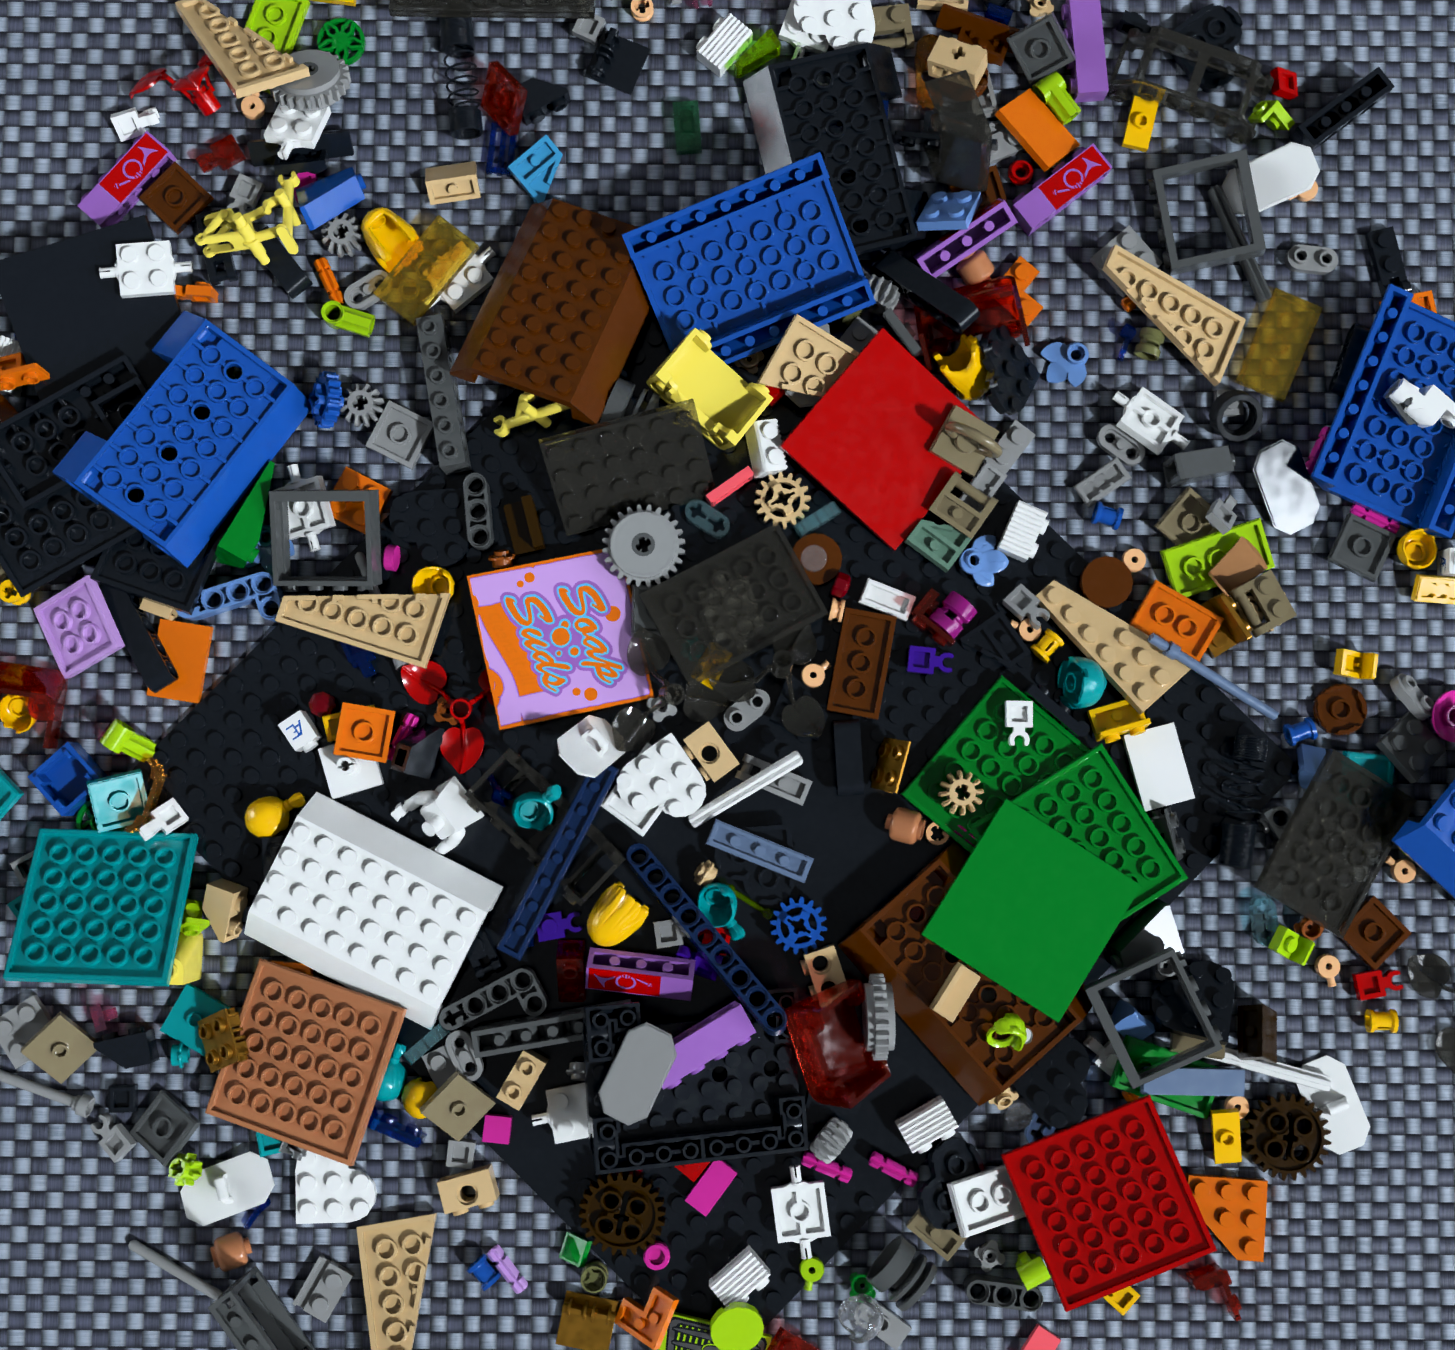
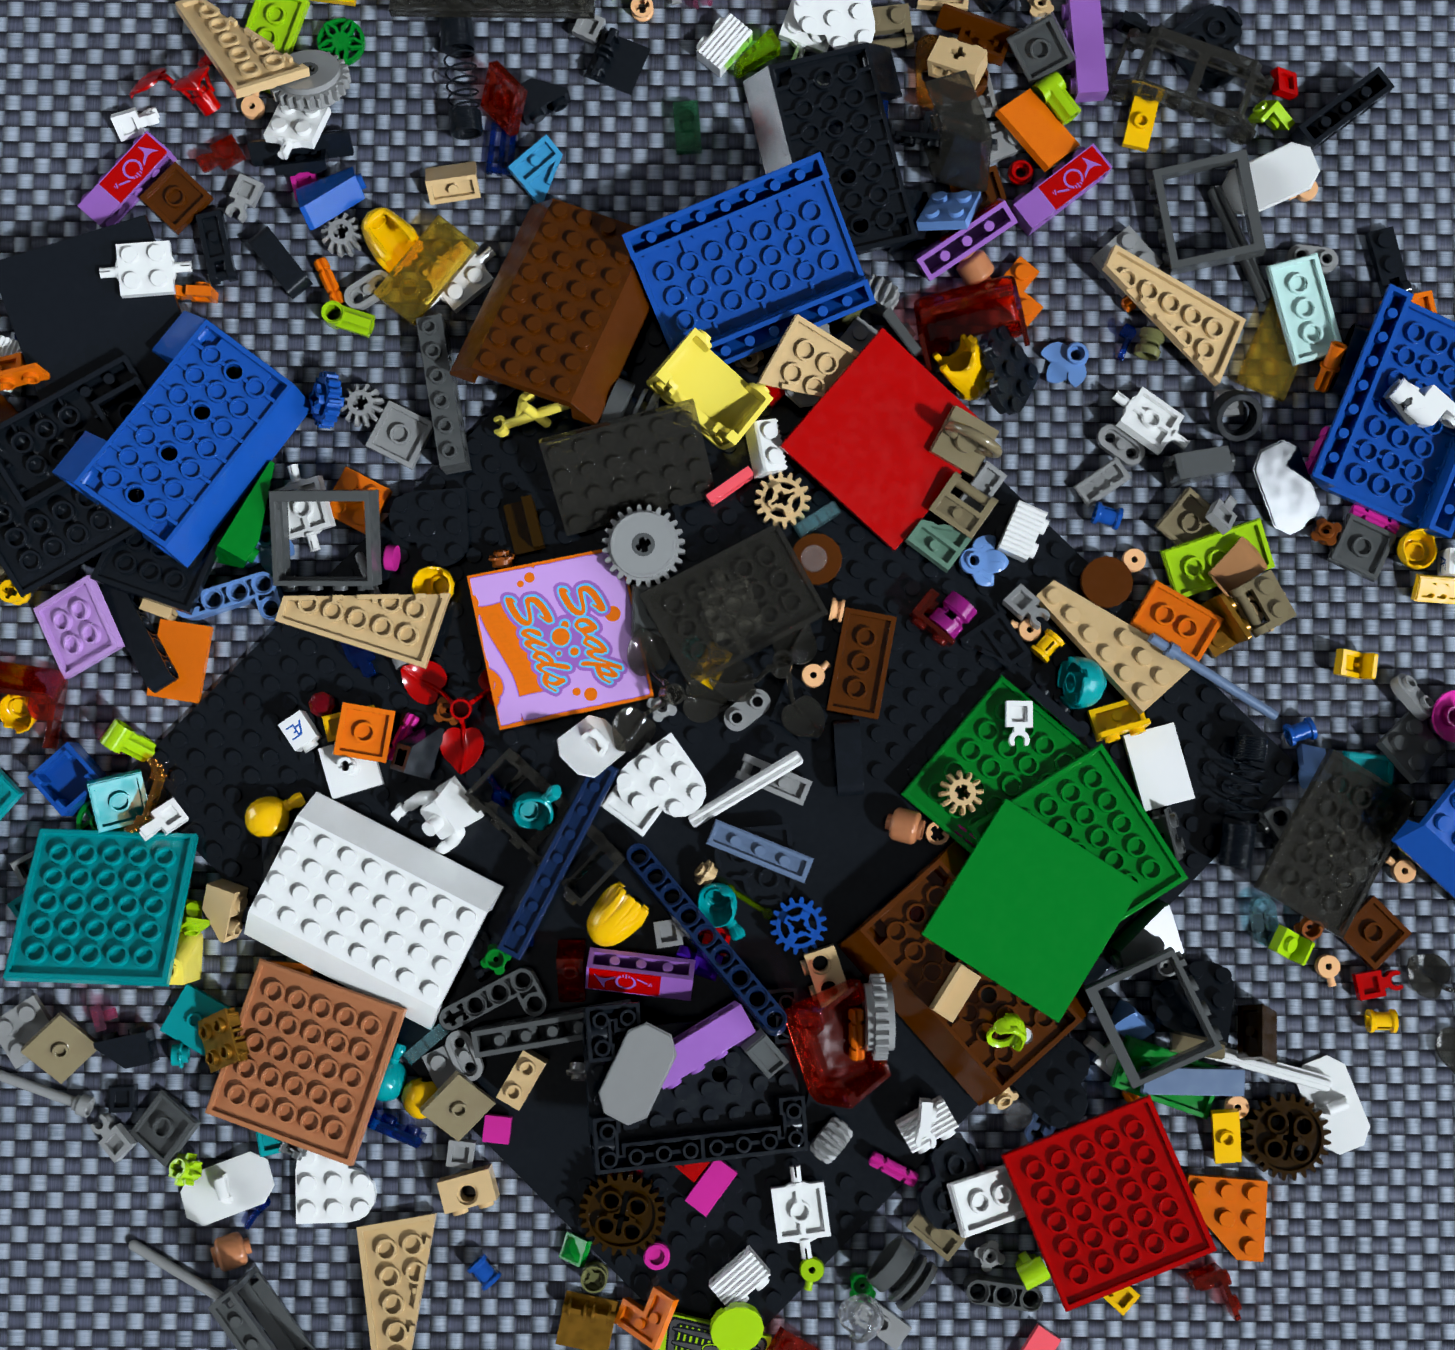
(244, 235): light yellow piece -> none
(323, 1288): light grey plate -> none
(474, 500): dark grey beam -> none
(488, 960): none -> green plate
(507, 1269): lavender axle -> none
(554, 925): dark purple plate -> none
(566, 1113): white plate -> none
(705, 737): tan brick -> none
(712, 514): clear light blue beam -> none
(764, 1053): none -> dark grey tile
(832, 1169): dark pink axle -> none
(840, 585): dark red tile -> none
(856, 1034): none -> orange axle
(887, 599): white tile -> none
(890, 765): pearl gold hinge -> none
(923, 660): dark purple plate -> none
(926, 292): black beam -> none
(926, 1115): none -> white plate
(998, 13): clear blue tile -> none
(1012, 444): light grey plate -> none
(1303, 308): none -> light aqua tile
(1329, 538): none -> dark orange plate
(1330, 366): none -> orange axle
(1340, 709): reddish brown tile -> none

